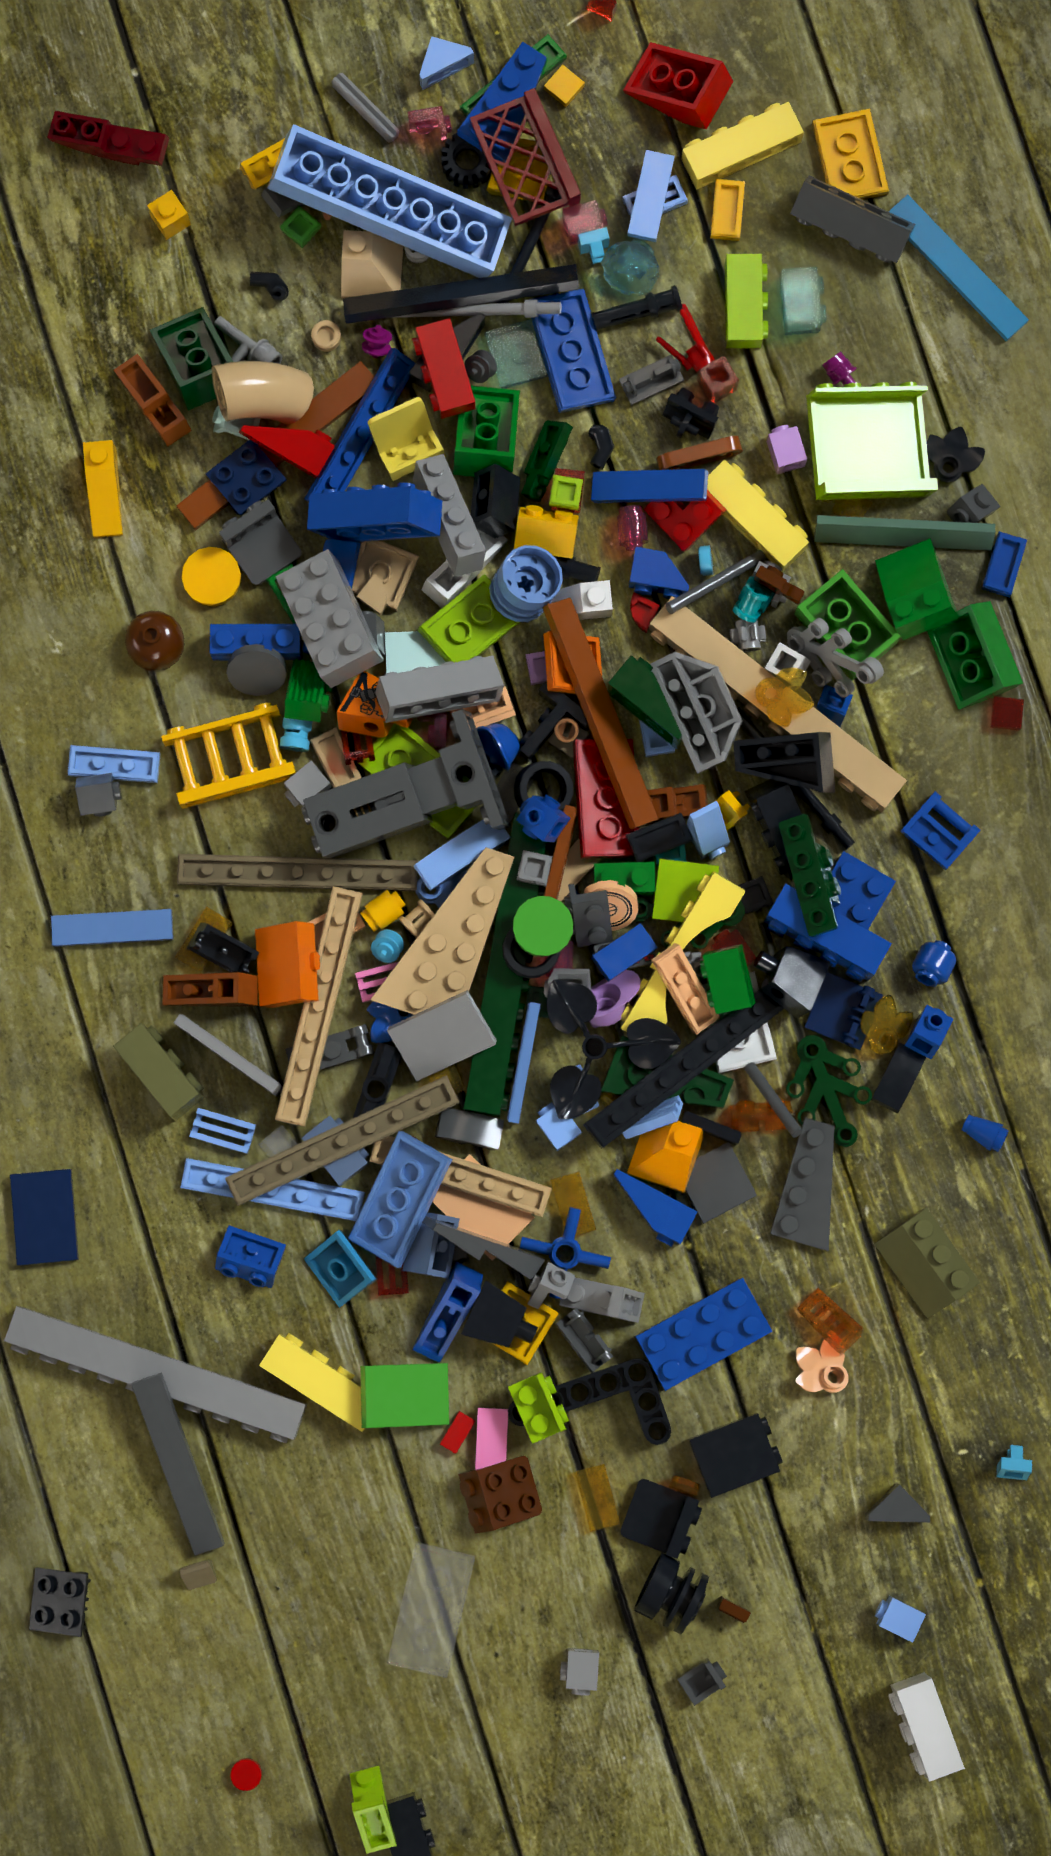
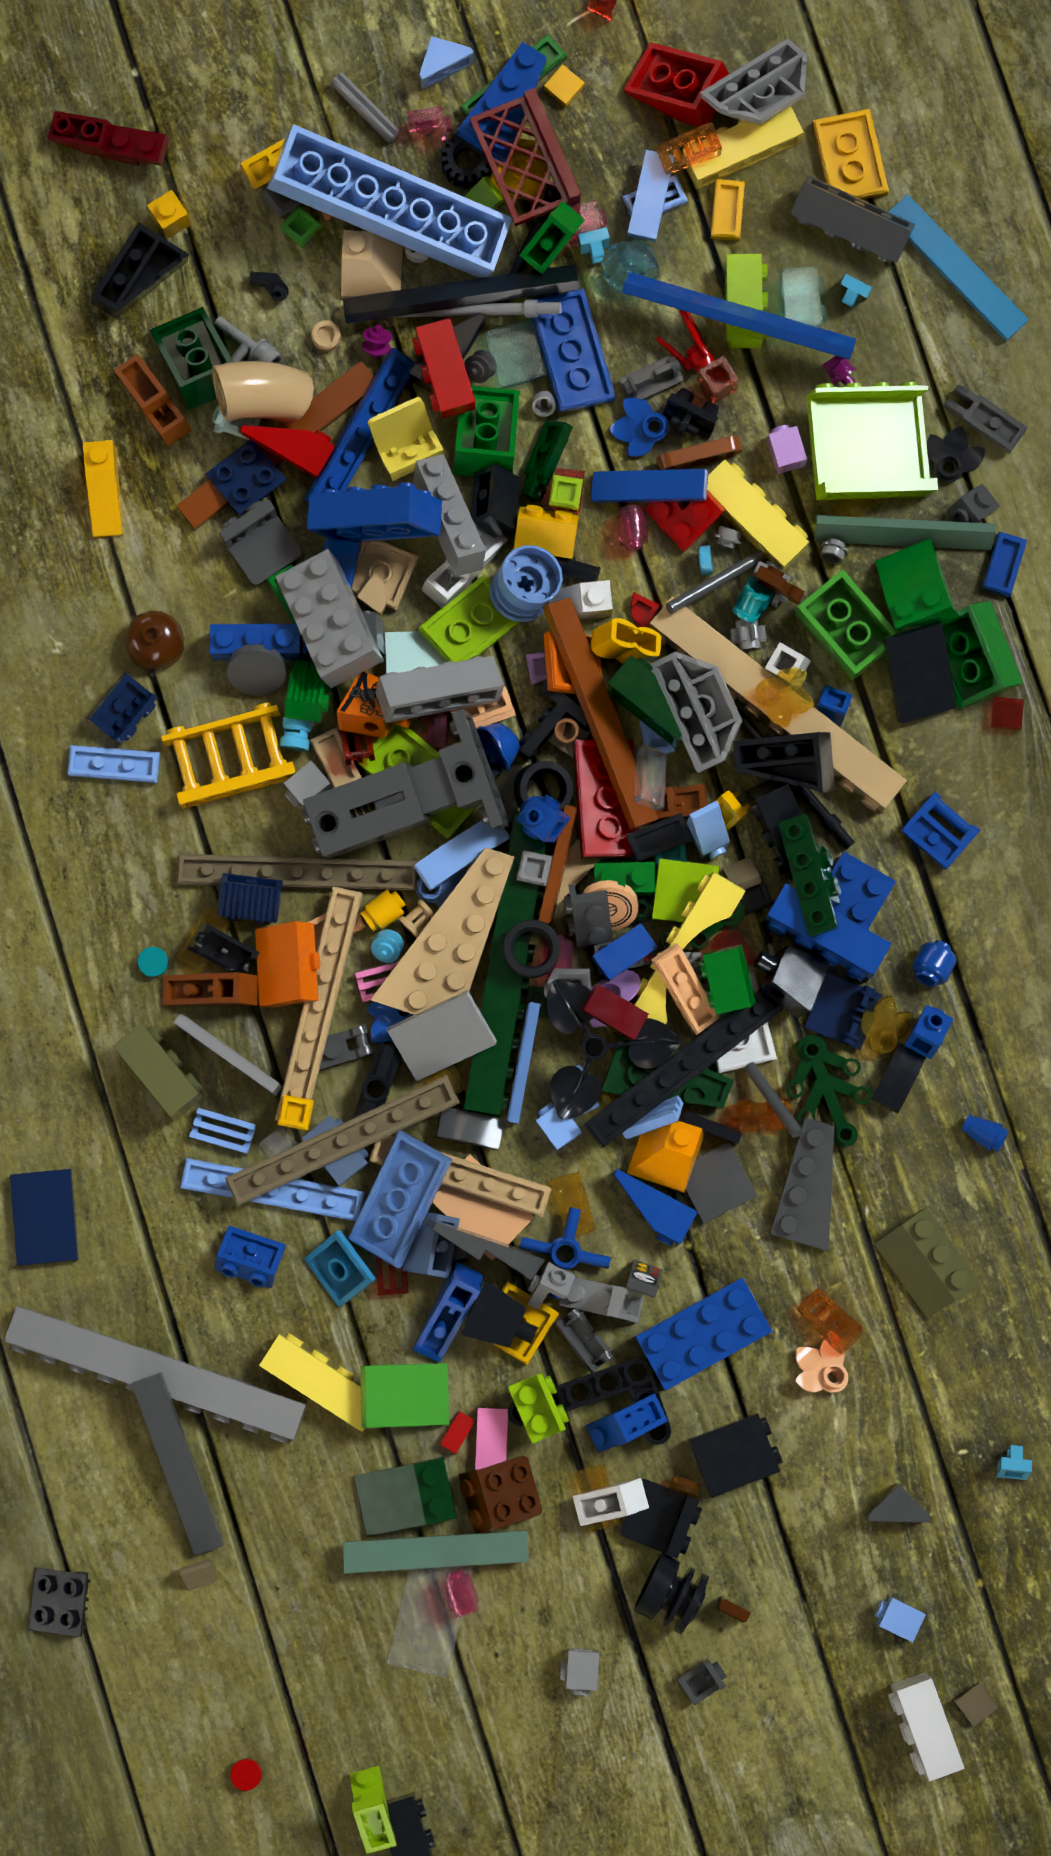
(97, 794): dark grey brick -> none
(112, 927): medium blue tile -> none
(123, 708): none -> dark blue bracket
(137, 270): none -> black wedge
(153, 962): none -> teal tile
(211, 576): yellow tile -> none
(249, 898): none -> dark blue brick
(296, 1112): none -> yellow tile
(405, 1496): none -> dark green slope
(435, 1551): none -> sand green tile
(460, 1593): none -> clear pink brick
(485, 193): none -> lime tile
(537, 403): none -> light grey hinge
(542, 926): bright green tile -> none
(552, 237): none -> green brick
(604, 444): black arm -> none
(611, 1502): none -> white slope
(615, 1012): none -> dark red tile
(623, 639): none -> yellow brick
(626, 1423): none -> blue bracket
(635, 429): none -> blue plate
(644, 1278): none -> dark grey tile
(650, 306): black pin -> none
(650, 777): none -> clear tile
(656, 573): blue slope -> none
(706, 130): none -> clear orange slope
(728, 537): none -> light grey plate
(739, 315): none -> blue tile
(742, 873): none -> dark tan tile
(761, 86): none -> light grey wedge
(803, 641): light grey plant -> none
(833, 551): none -> light grey plate
(854, 289): none -> medium azure tile
(919, 672): none -> black tile
(975, 1704): none -> dark tan tile
(987, 419): none -> dark grey hinge

